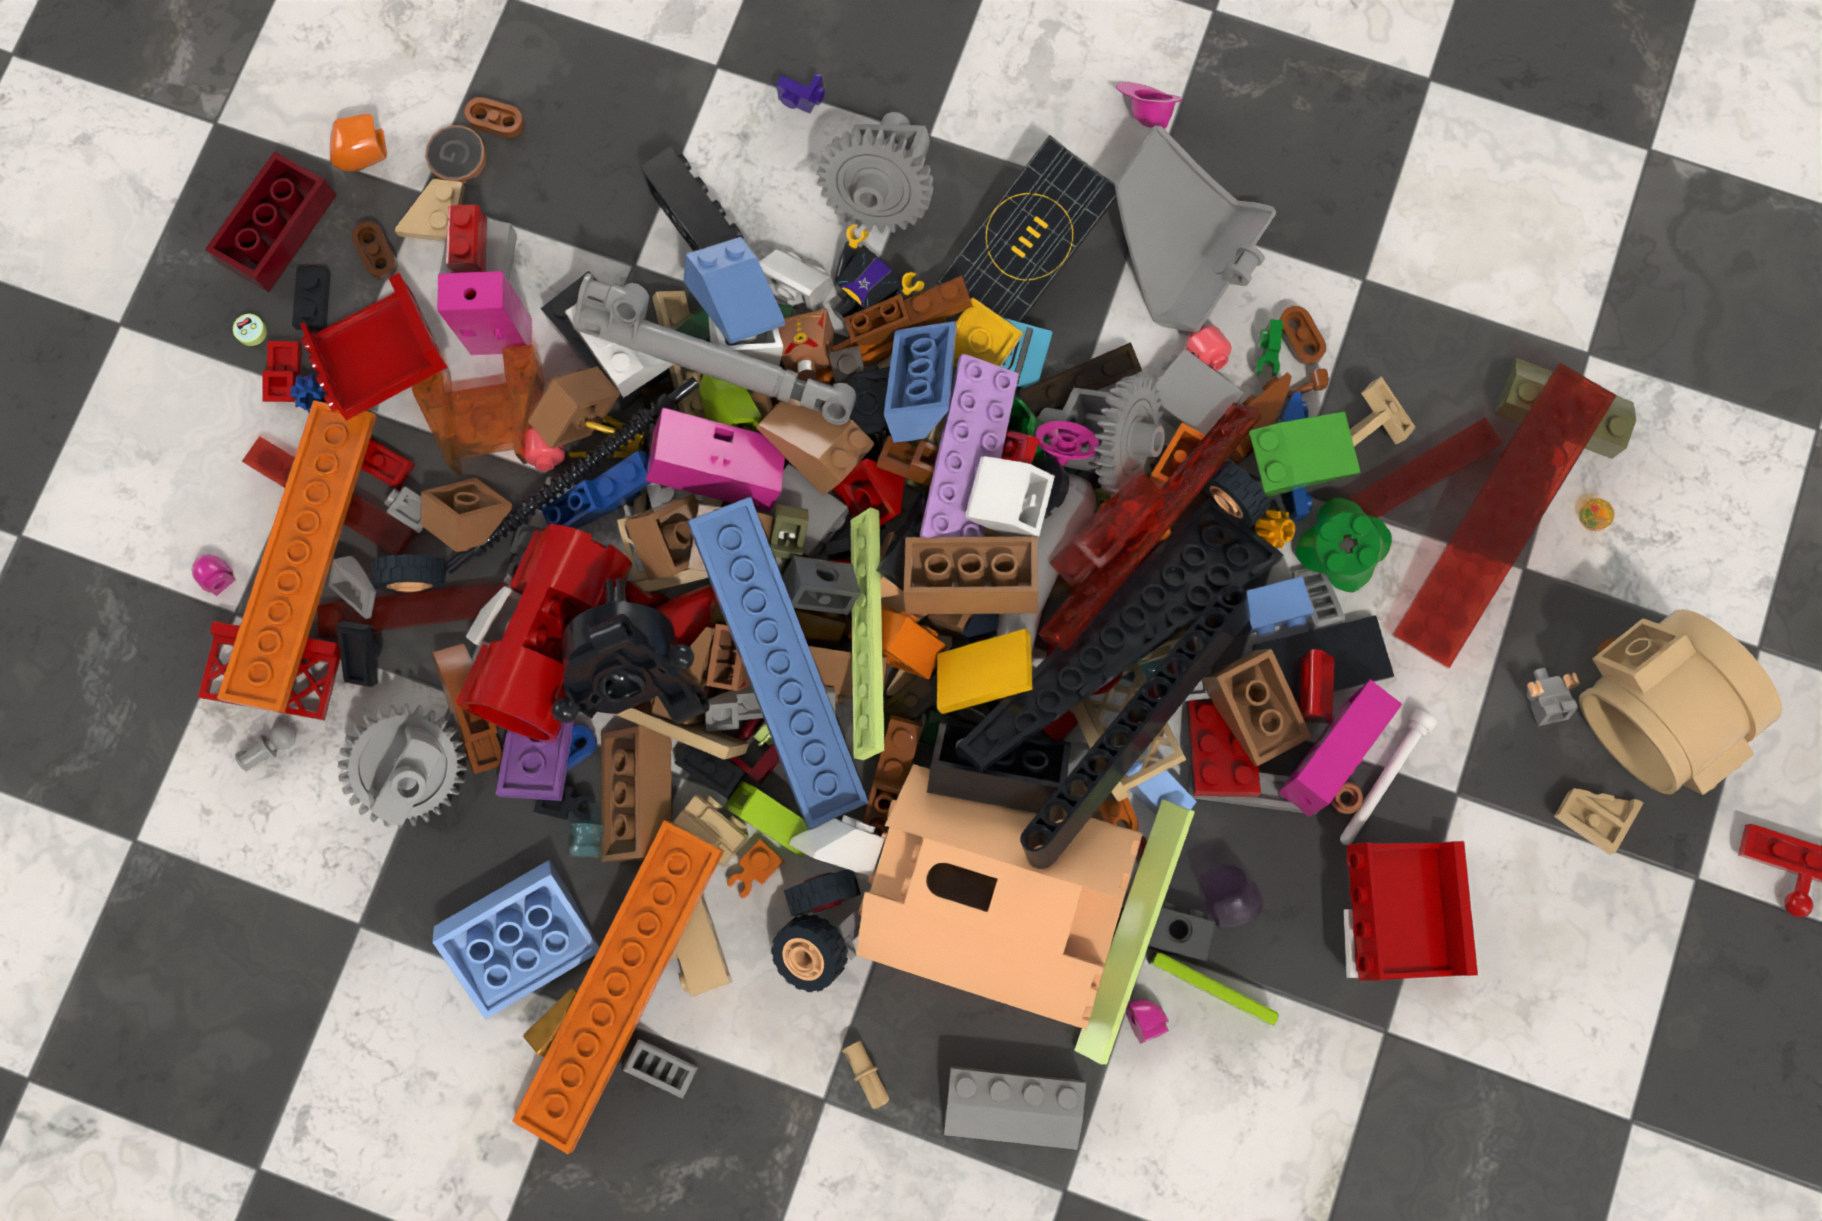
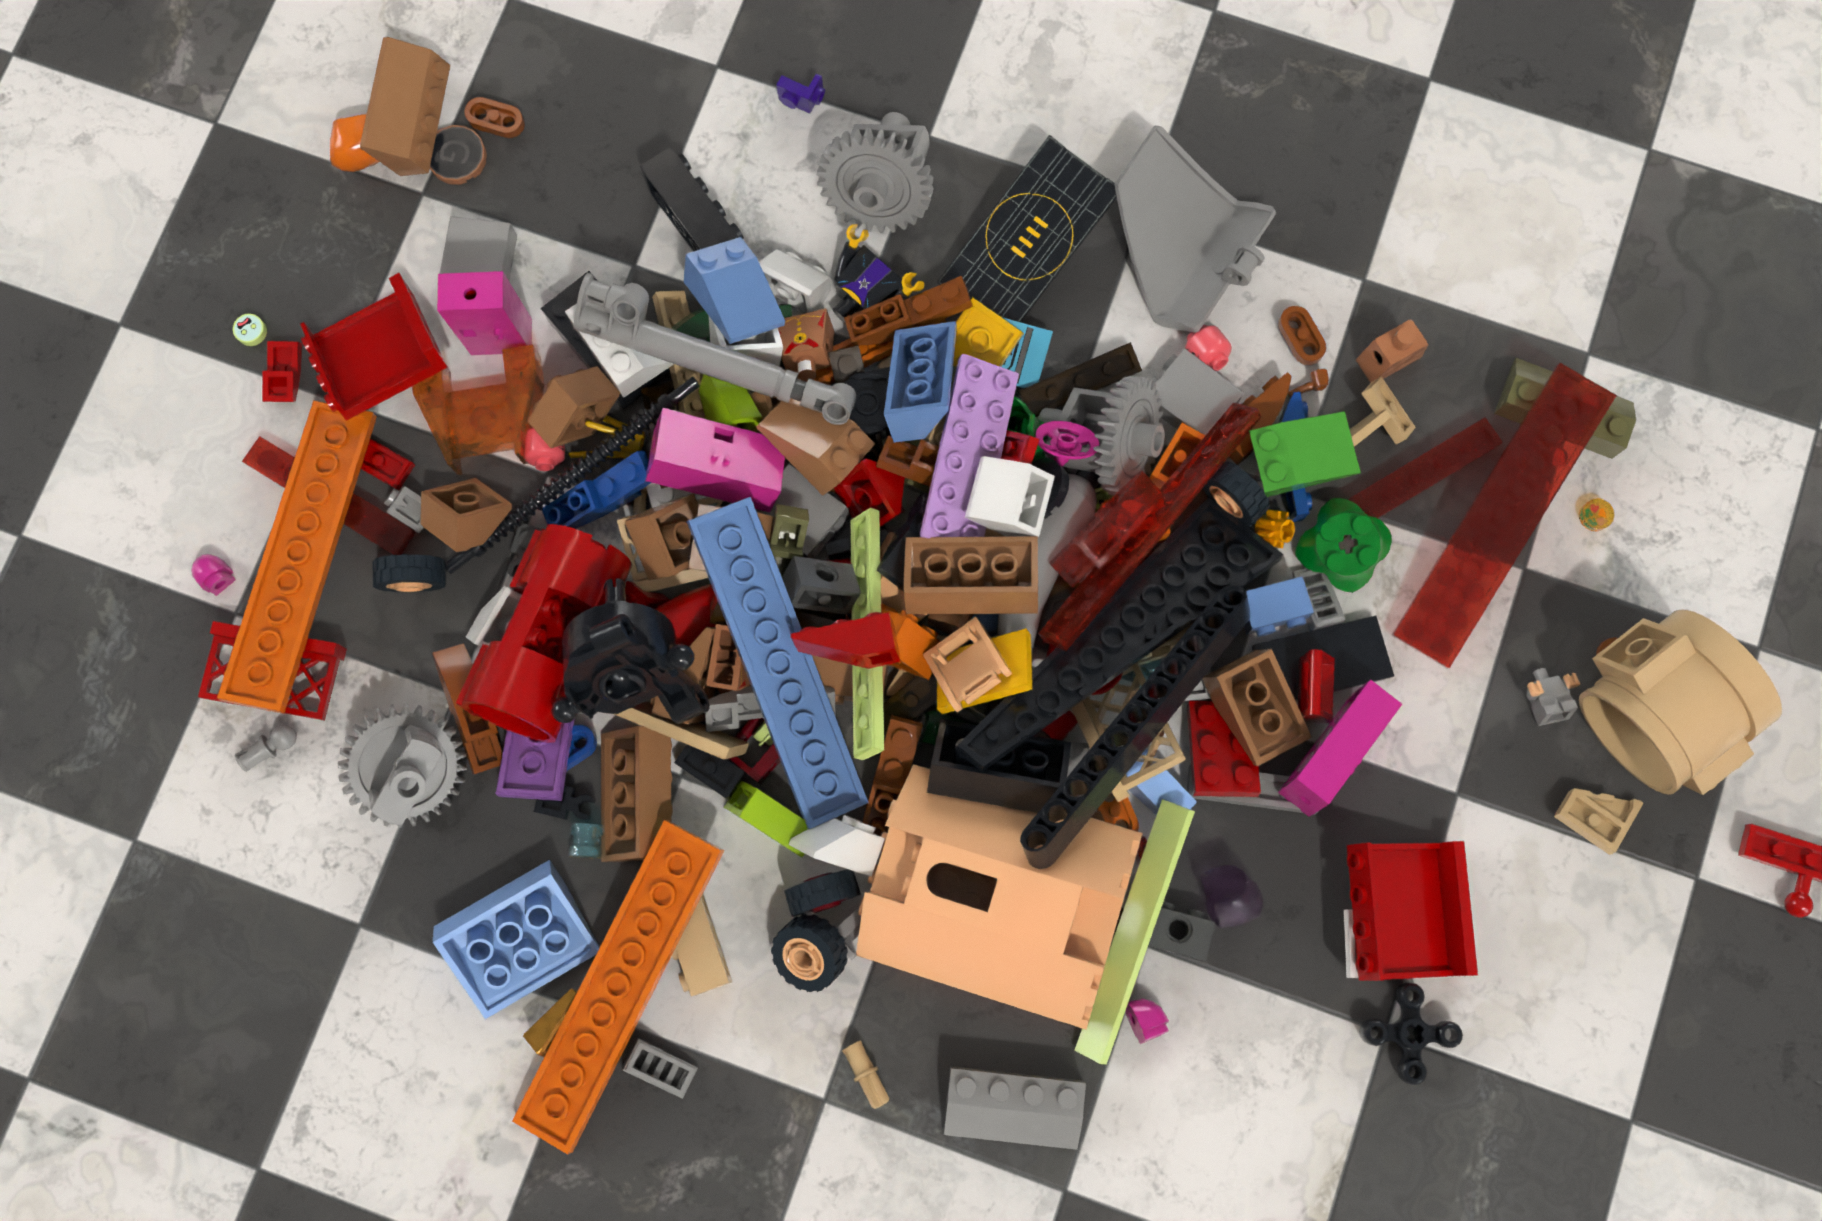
(271, 221): dark red brick -> none
(306, 391): blue gear -> none
(311, 298): black plate -> none
(352, 585): light grey slope -> none
(358, 653): black tile -> none
(375, 252): reddish brown plate -> none
(405, 107): none -> medium nougat slope
(411, 609): clear red plate -> none
(429, 213): tan wing -> none
(466, 239): red brick -> none
(705, 820): tan brick -> none
(759, 865): orange plate -> none
(857, 642): none -> red slope
(971, 671): none -> light nougat container
(1148, 104): dark pink piece -> none
(1214, 988): lime tile -> none
(1270, 341): green plate -> none
(1356, 799): nougat plate -> none
(1396, 347): none -> nougat torso
(1420, 725): white piece -> none
(1423, 1033): none -> black gear

